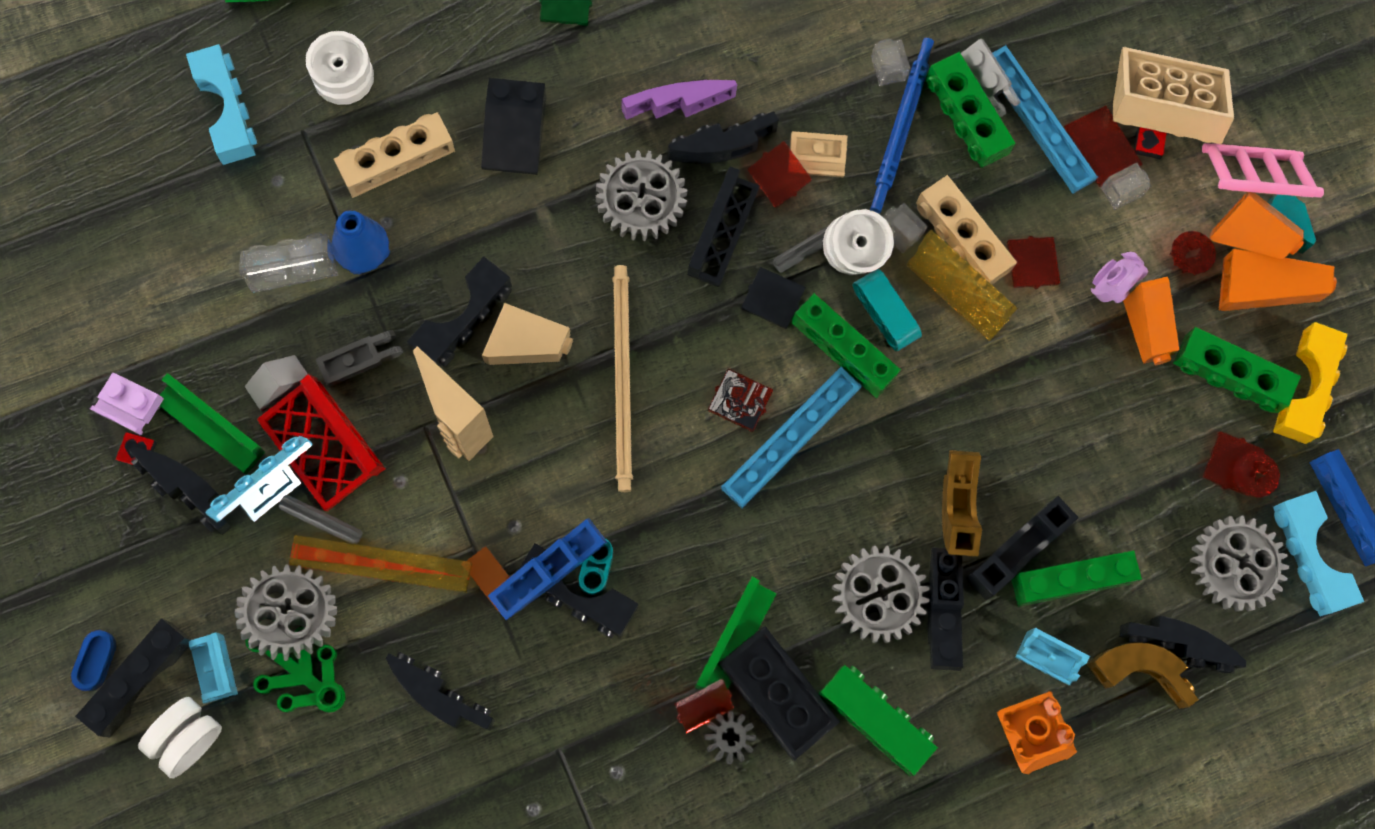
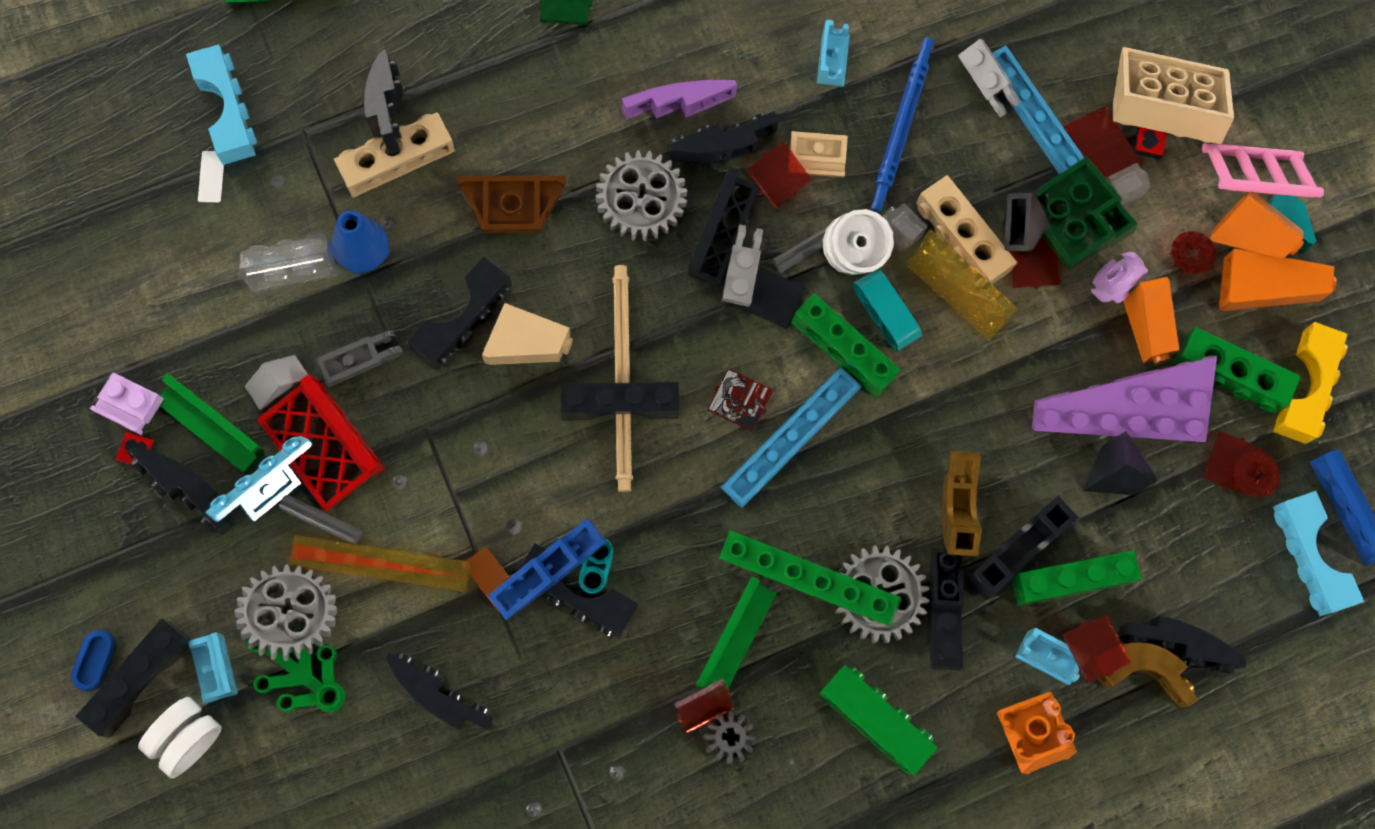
(210, 178): none -> white sticker
(340, 67): white wheel -> none
(383, 100): none -> slope
(459, 415): tan slope -> none
(511, 202): none -> reddish brown wing
(513, 126): black slope -> none
(594, 400): none -> black arch
(742, 269): none -> light grey hinge
(778, 693): black plate -> none
(810, 578): none -> green brick
(833, 55): none -> medium azure hinge
(890, 62): clear brick -> none
(956, 72): green brick -> none
(1023, 222): none -> black slope
(1083, 213): none -> dark green slope
(1096, 649): none -> clear red piece
(1120, 468): none -> black slope
(1151, 405): none -> medium lavender wing
(1250, 542): light grey gear -> none

